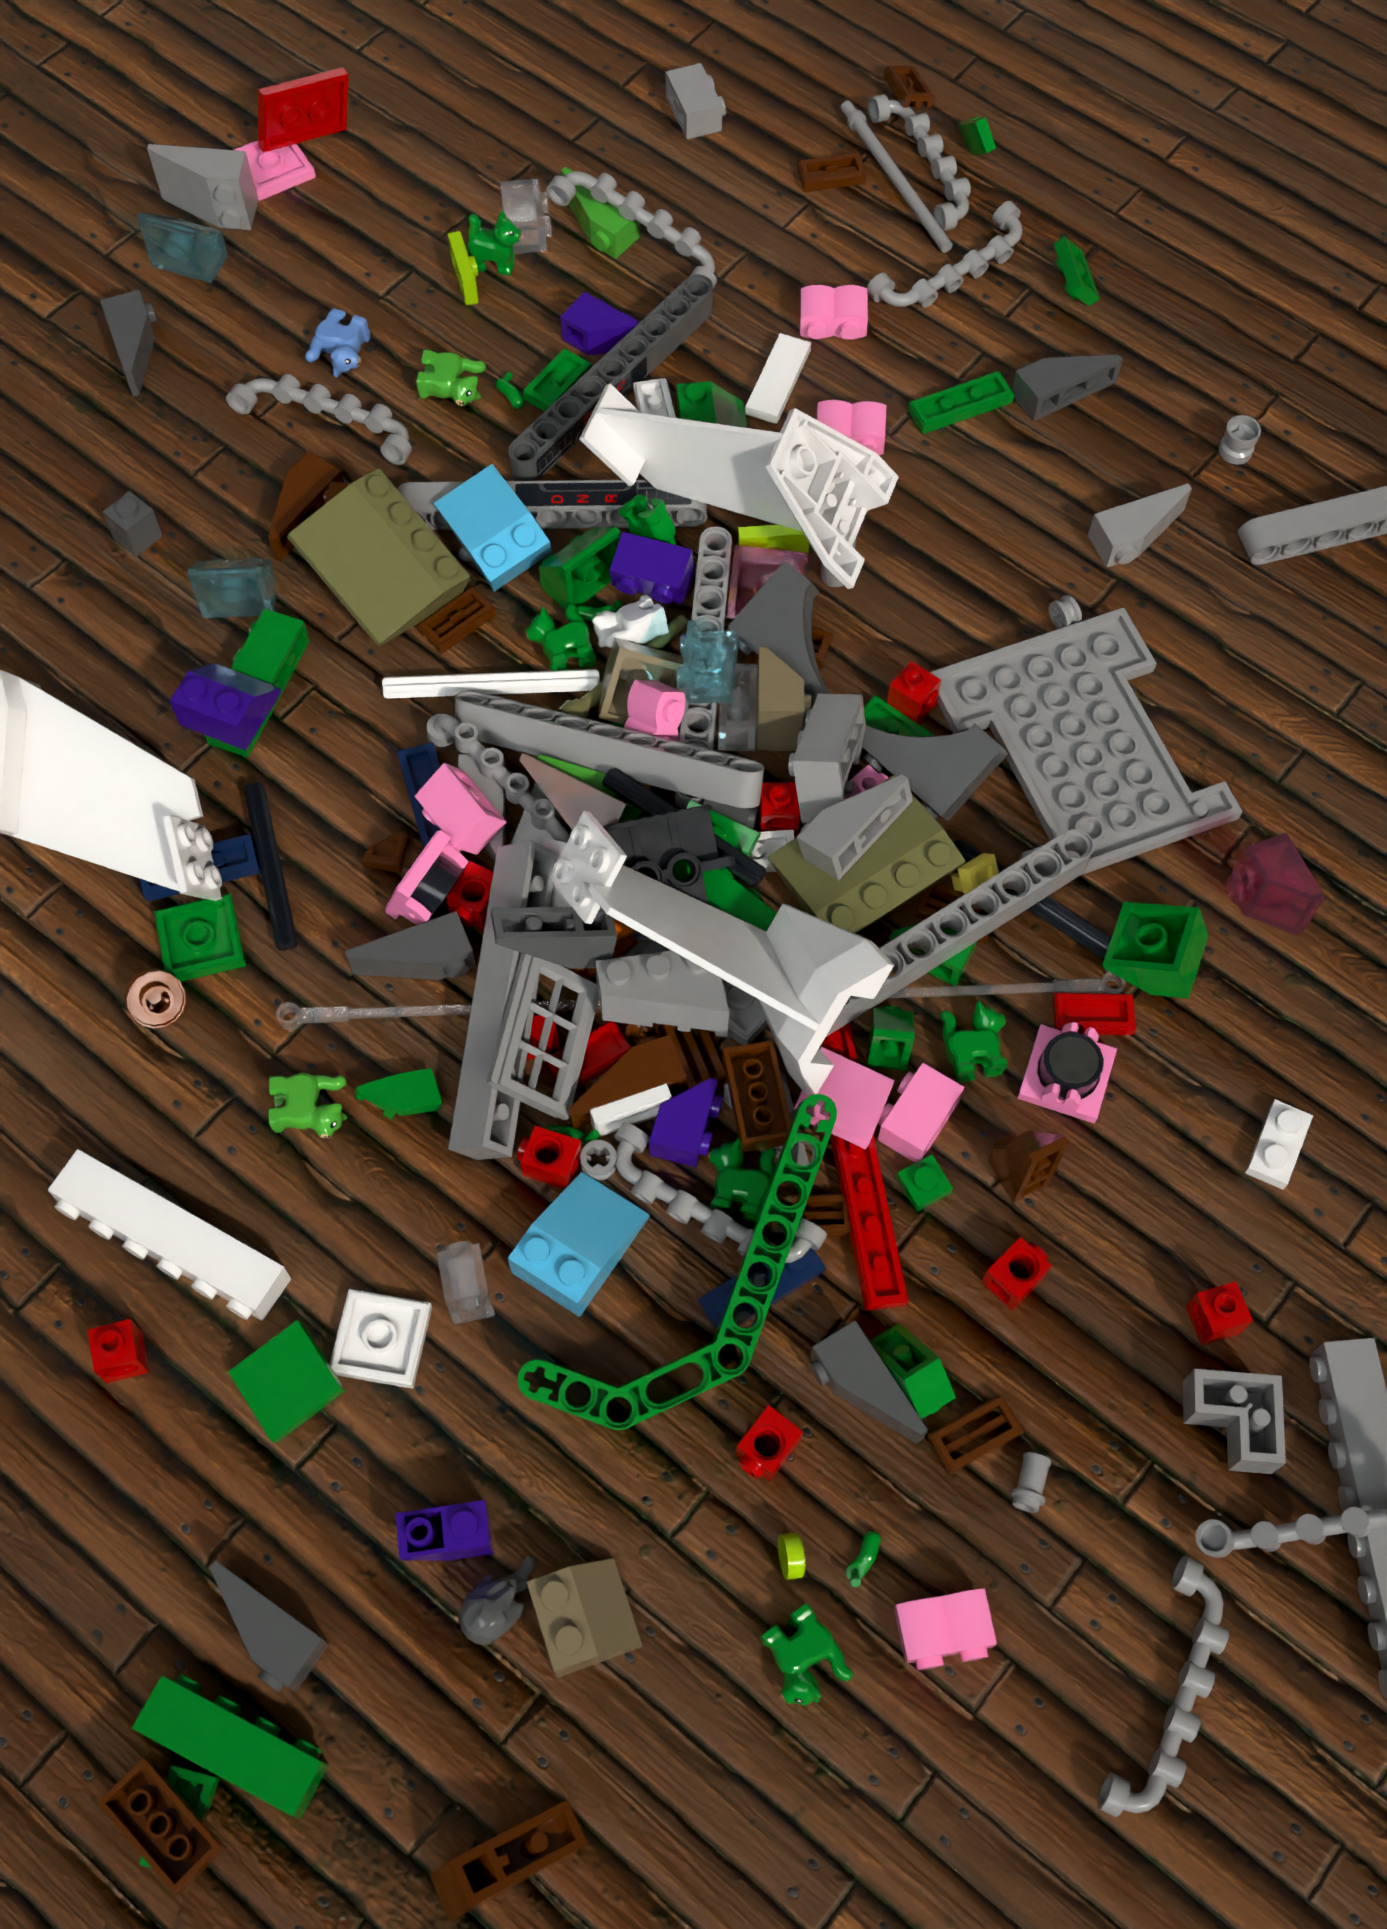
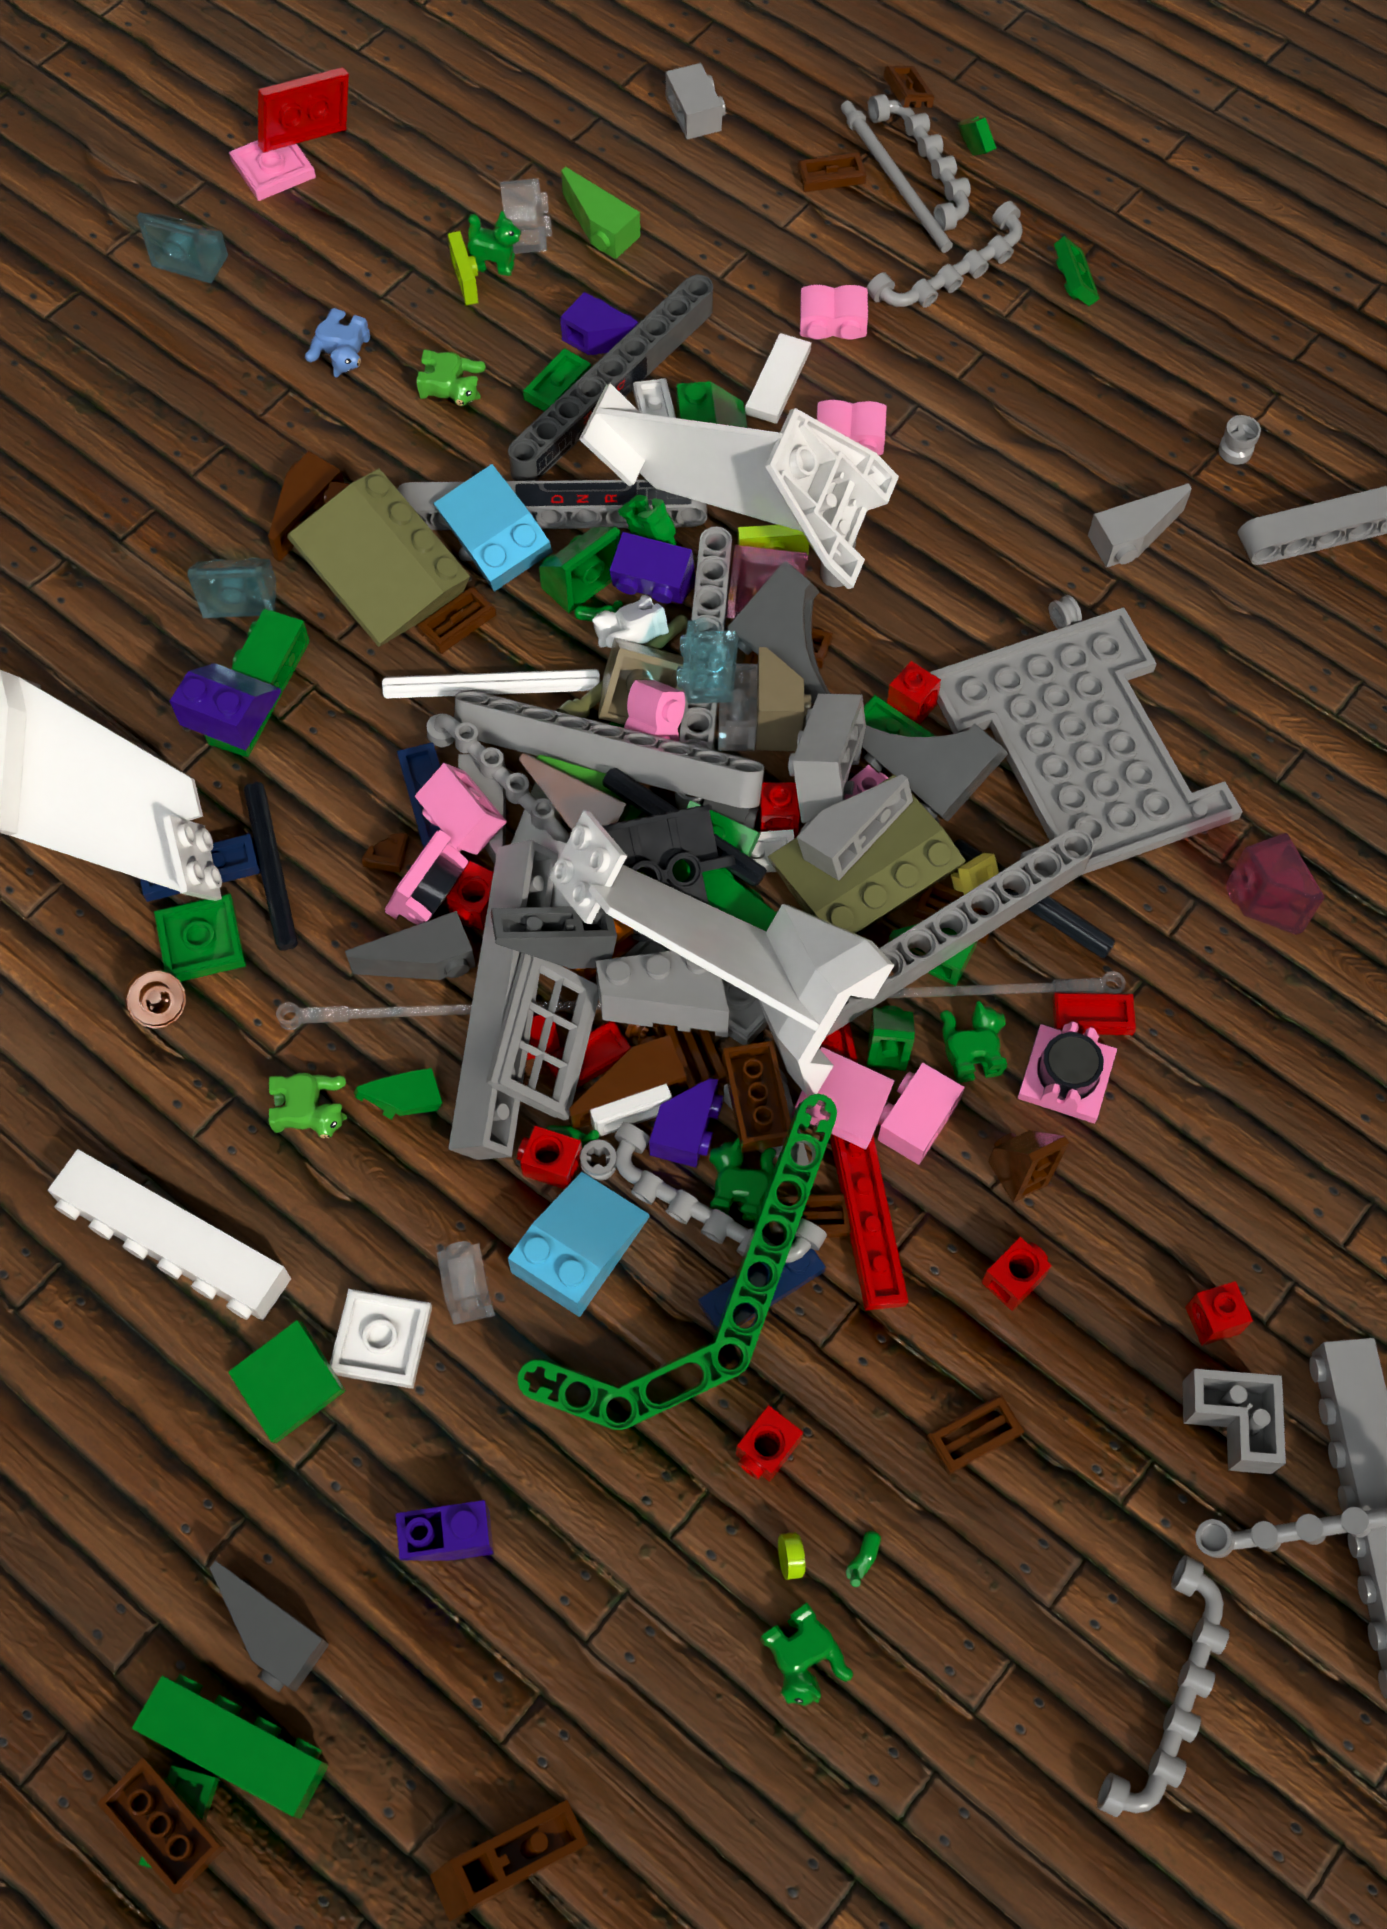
(118, 1351): red brick -> none
(132, 334): dark grey slope -> none
(132, 523): dark grey brick -> none
(207, 183): light grey slope -> none
(395, 447): light grey bar -> none
(490, 1606): dark grey piece -> none
(510, 391): green piece -> none
(562, 190): light grey bar -> none
(563, 642): green animal -> none
(583, 1615): dark tan slope -> none
(861, 1378): dark grey slope -> none
(914, 1369): green slope -> none
(924, 1183): green plate -> none
(945, 1627): bright pink brick -> none
(960, 402): green tile -> none
(1031, 1482): light grey pin -> none
(1062, 381): dark grey slope -> none
(1157, 947): green slope -> none
(1279, 1144): white plate -> none

